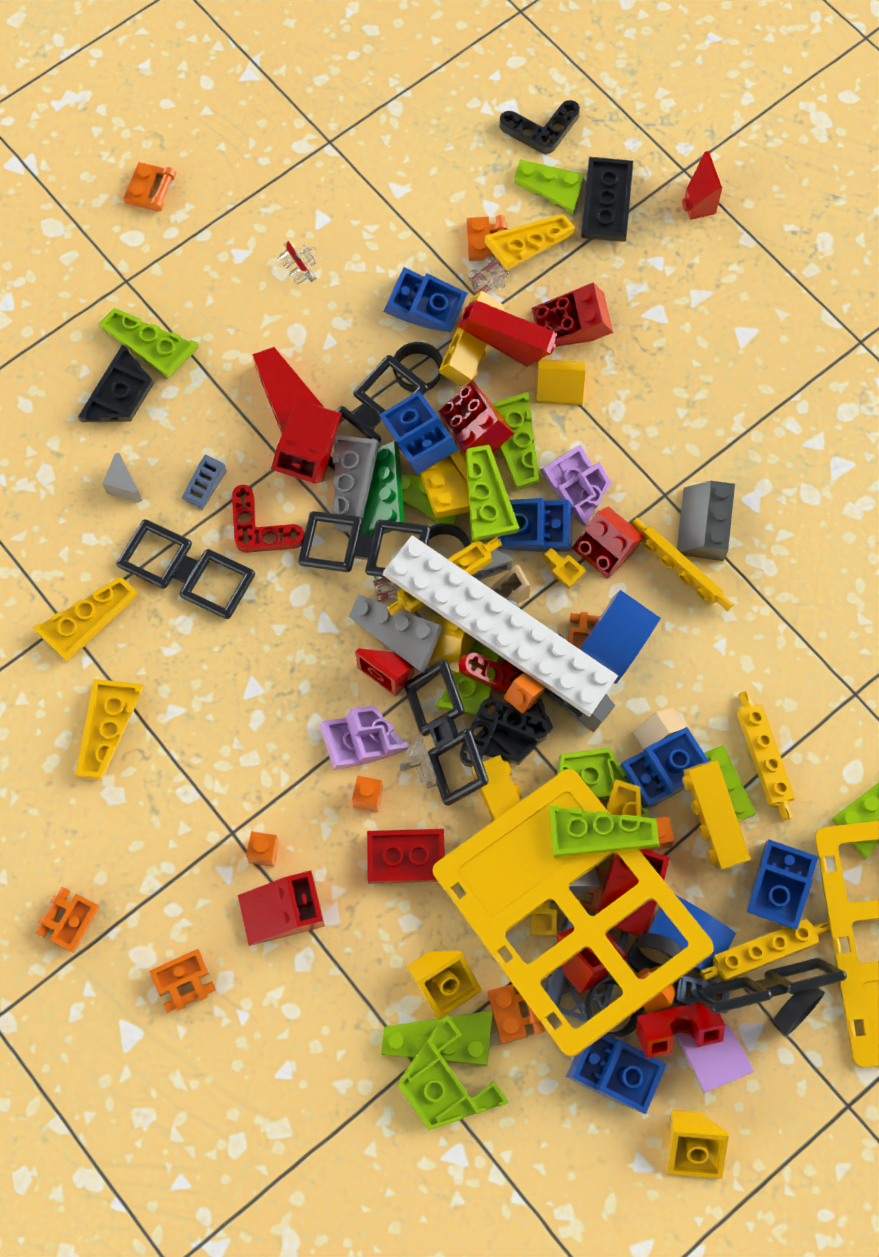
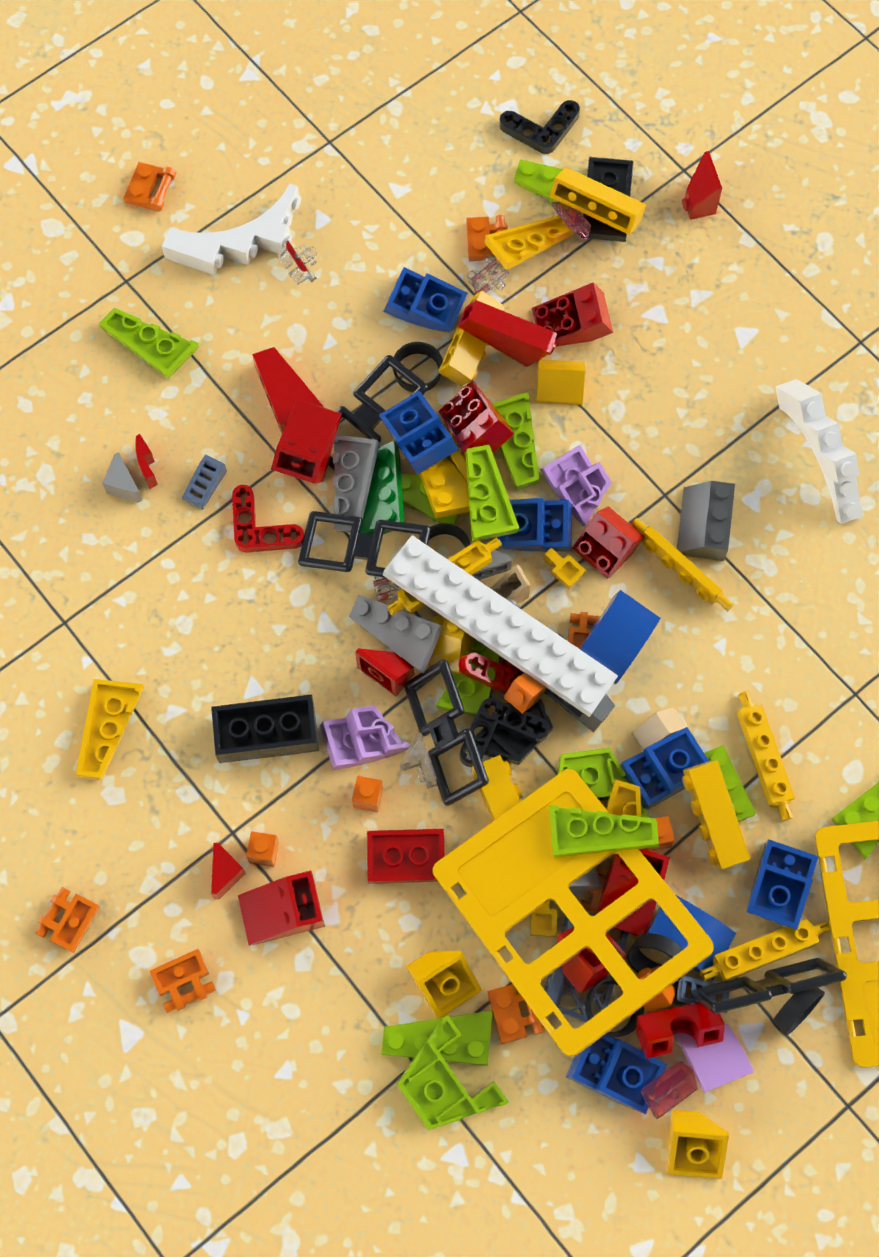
(79, 624): yellow wing -> none
(118, 391): black wing -> none
(144, 459): none -> red slope
(186, 569): black bar -> none
(225, 871): none -> red slope
(238, 244): none -> white arch
(264, 728): none -> black brick
(573, 219): none -> slope
(597, 200): none -> yellow brick
(669, 1089): none -> clear pink slope
(823, 434): none -> white arch

